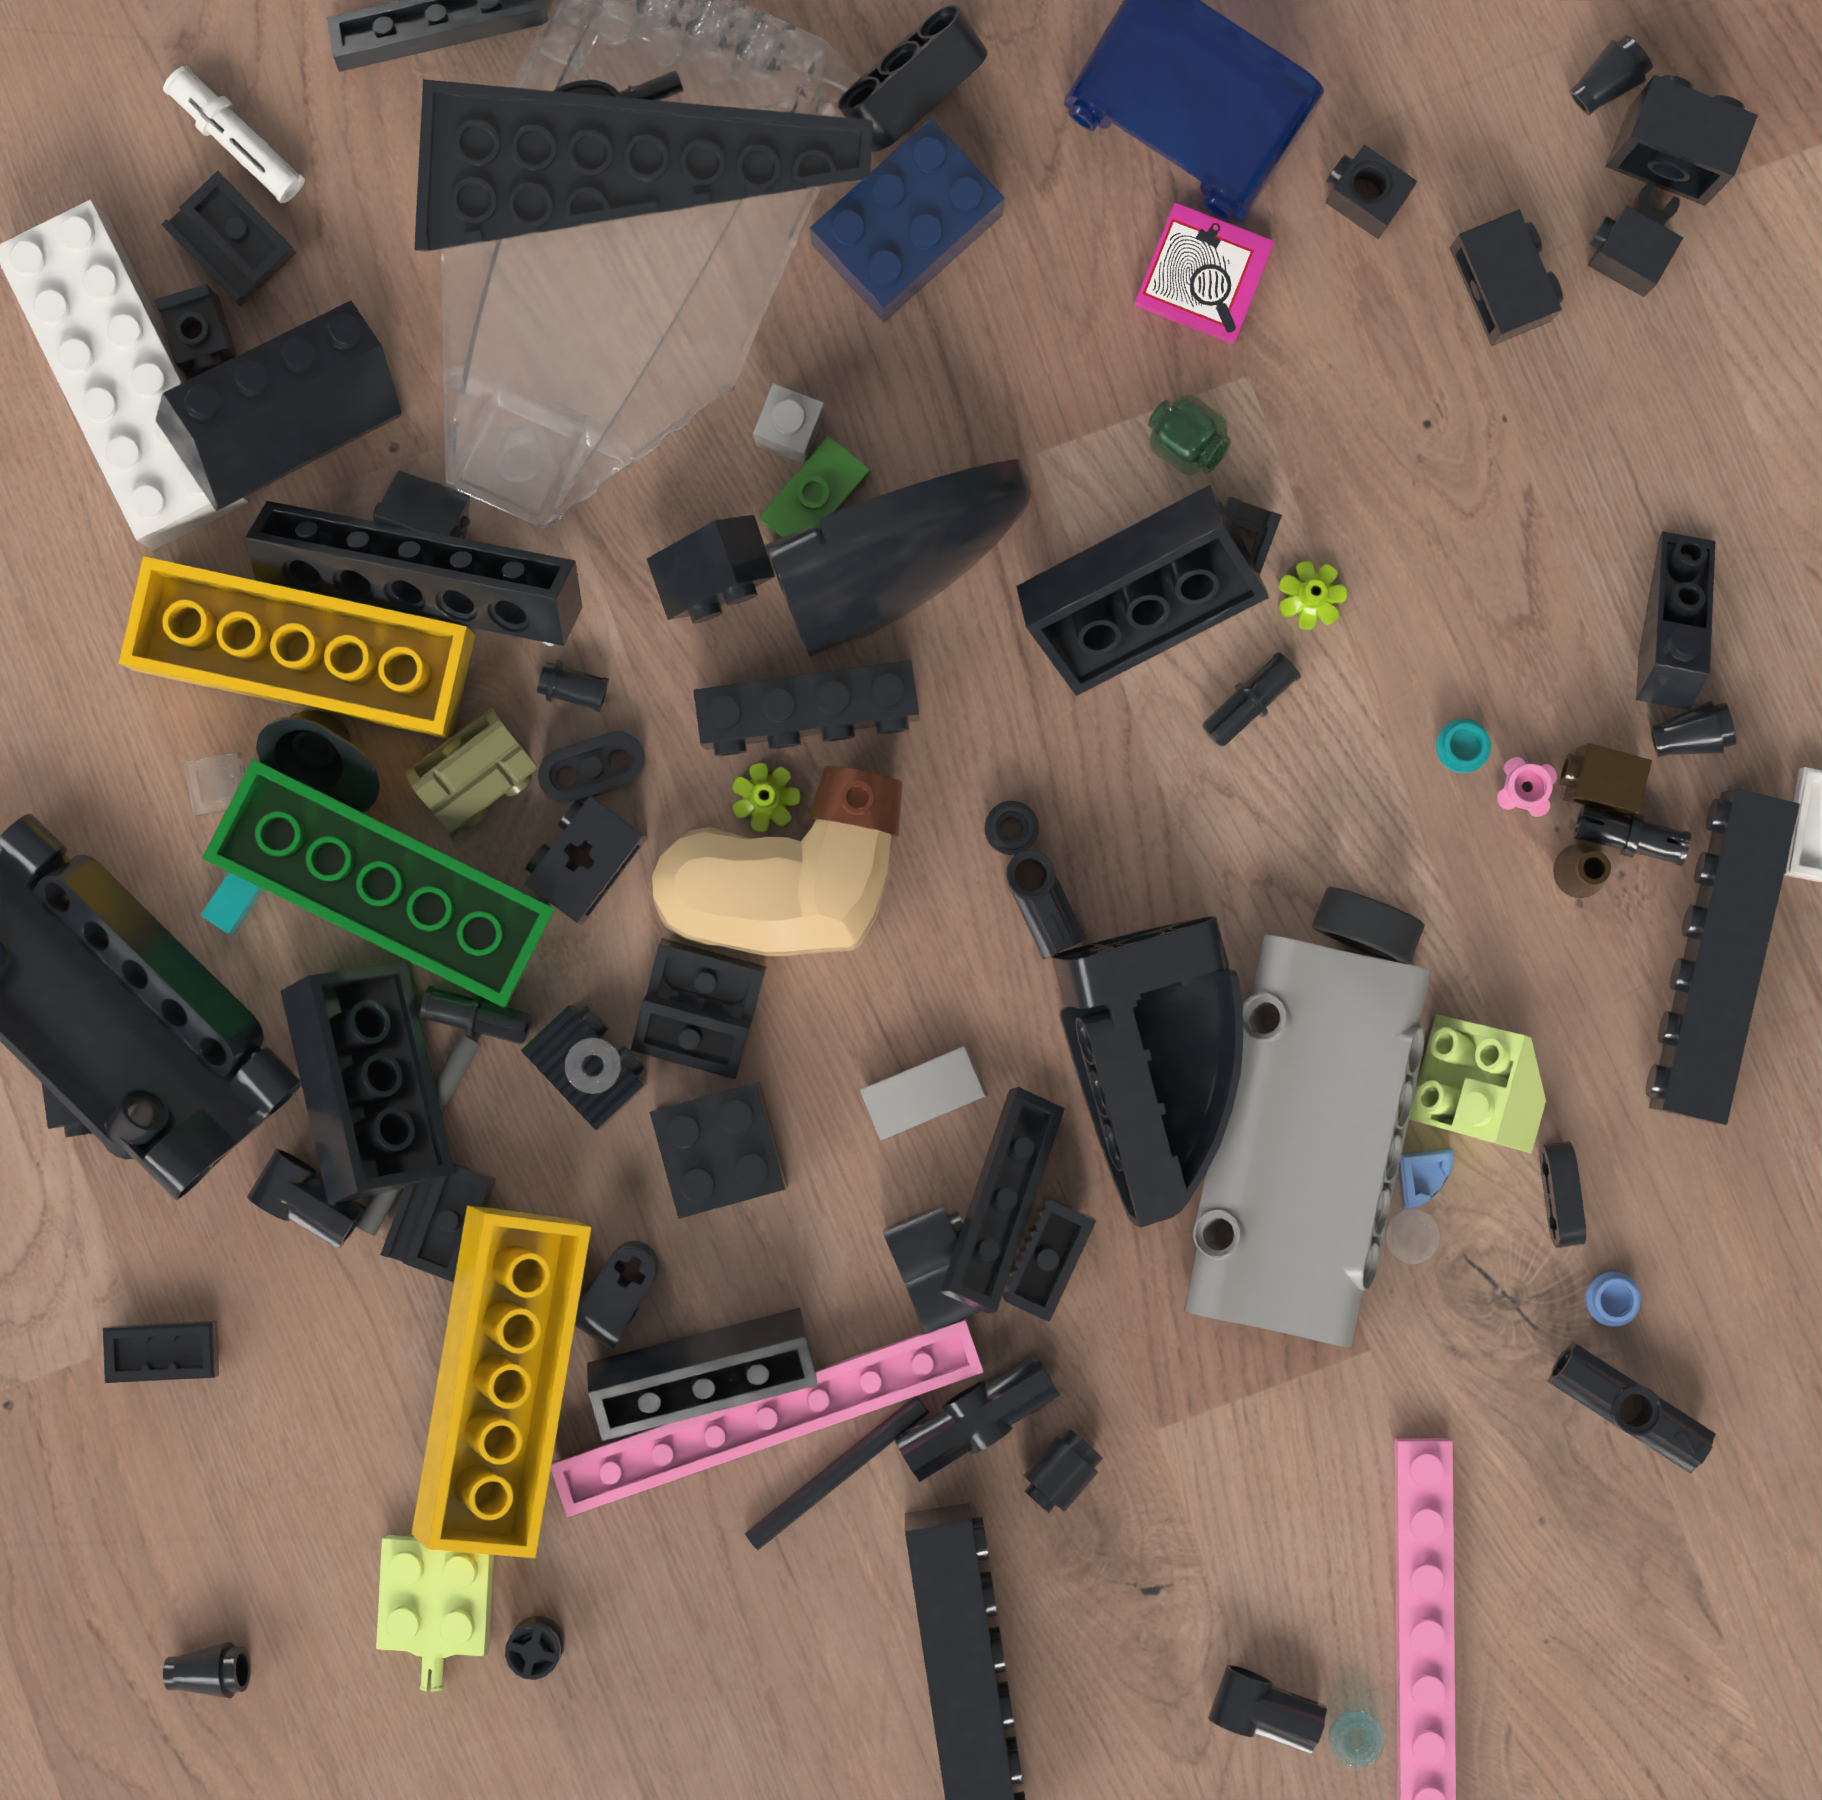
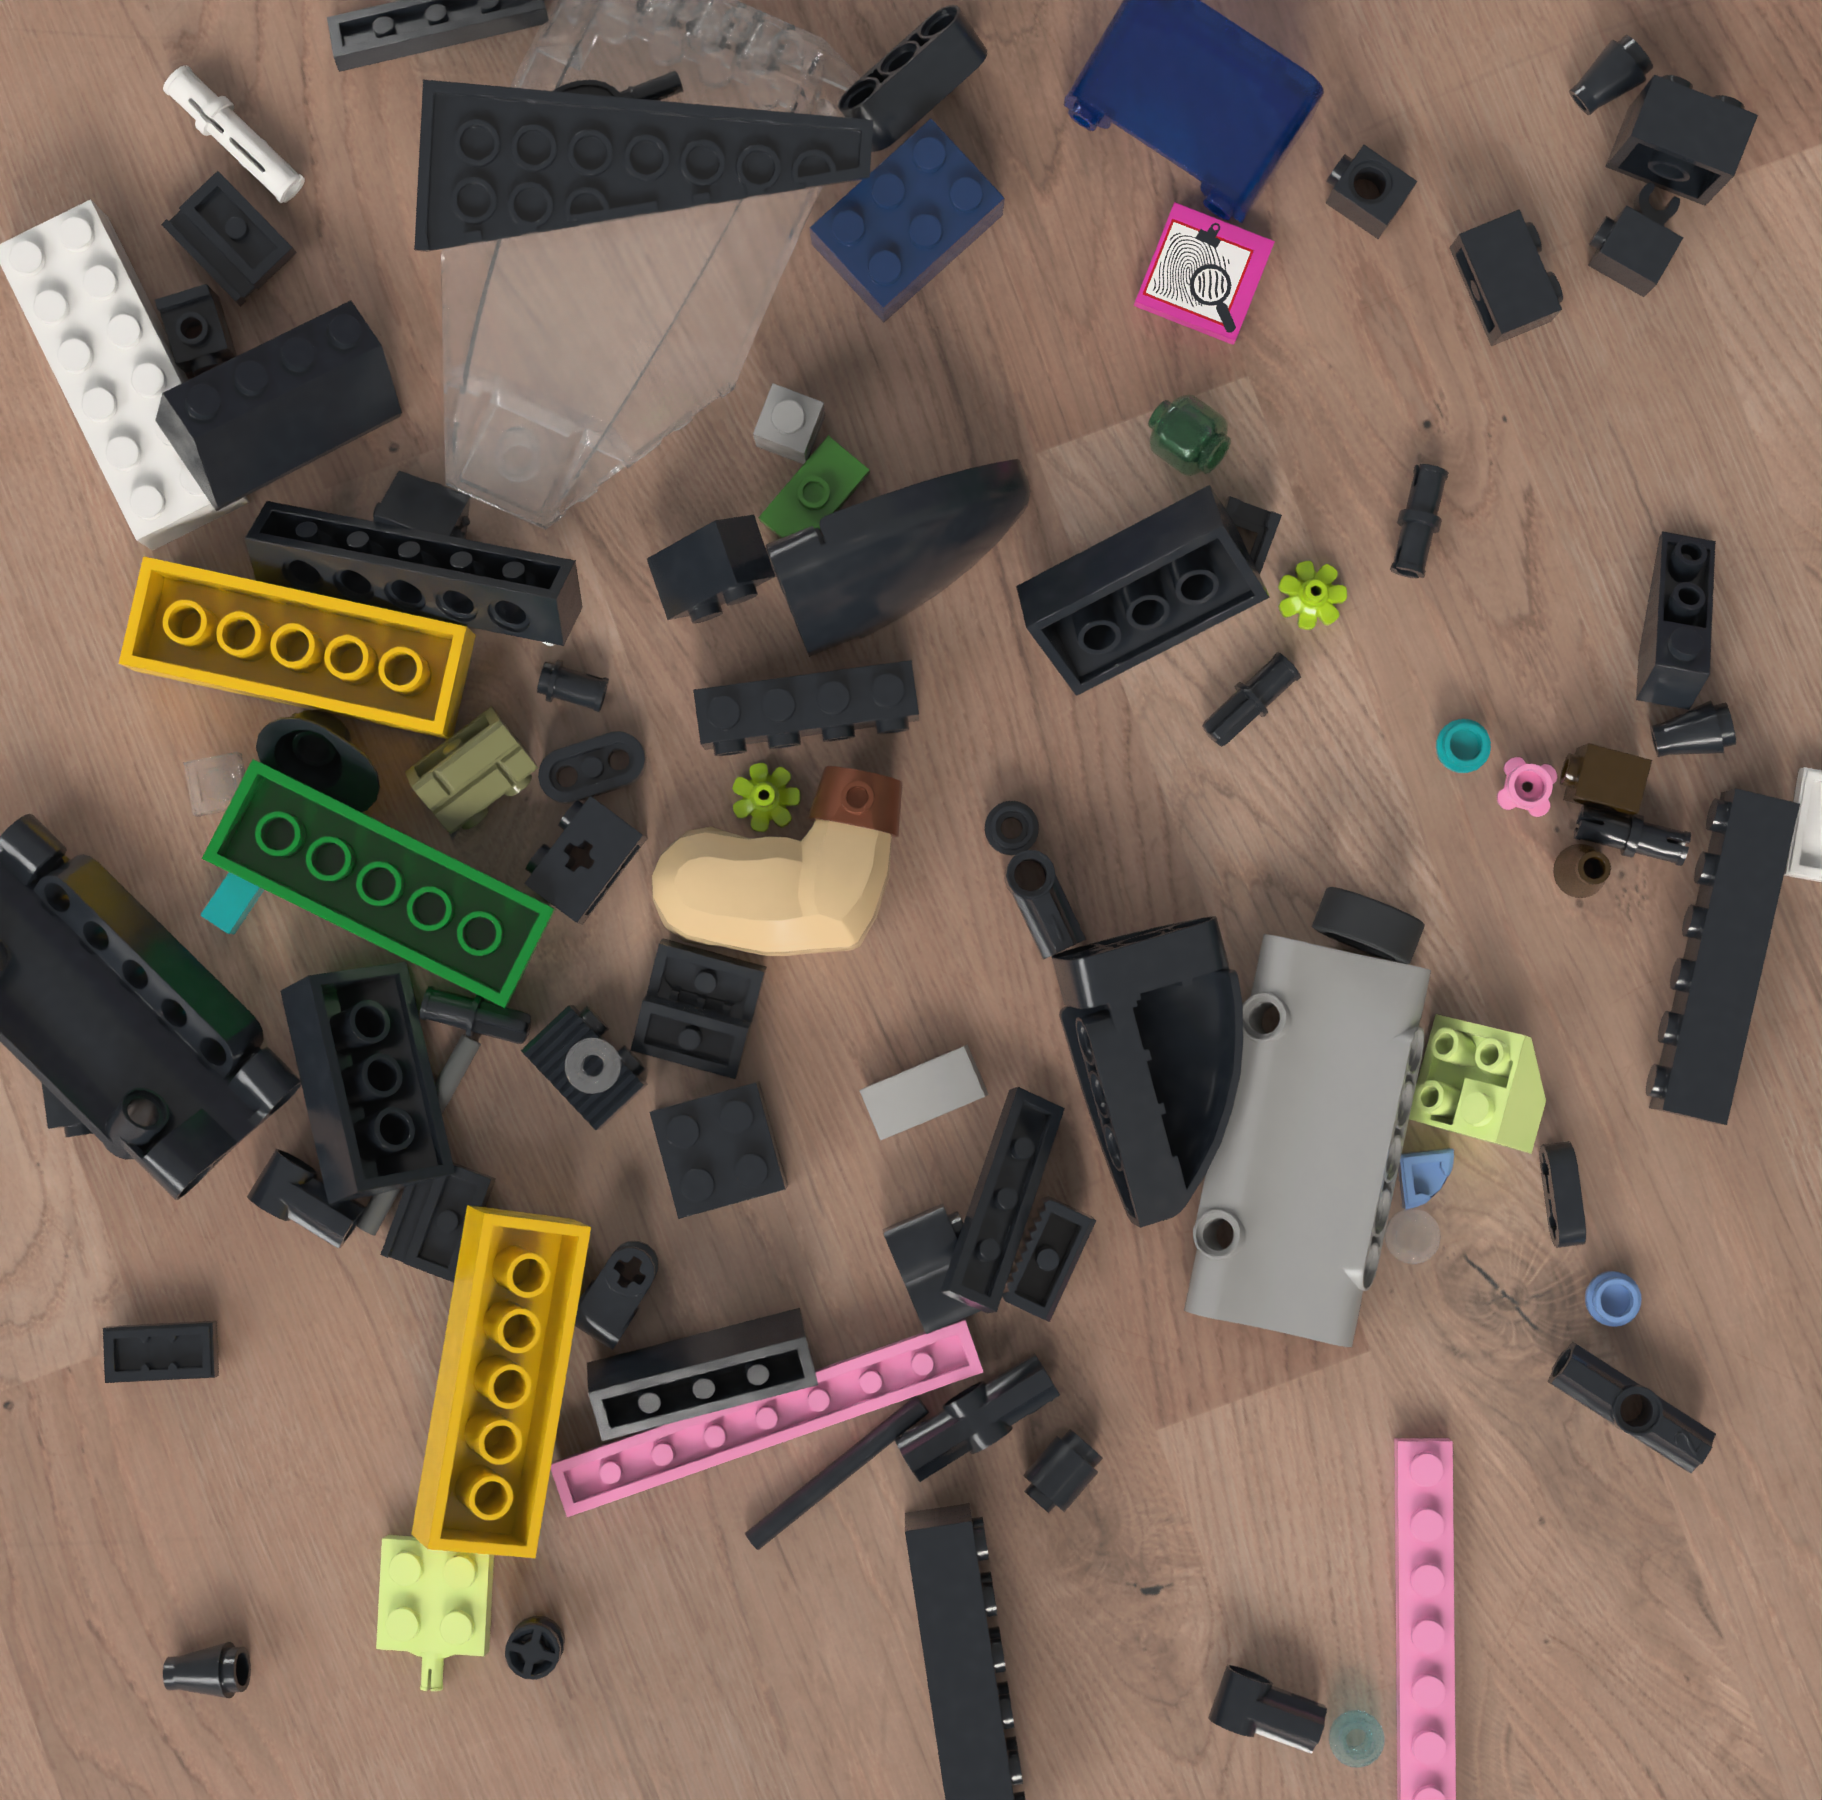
(1419, 521): none -> black pin

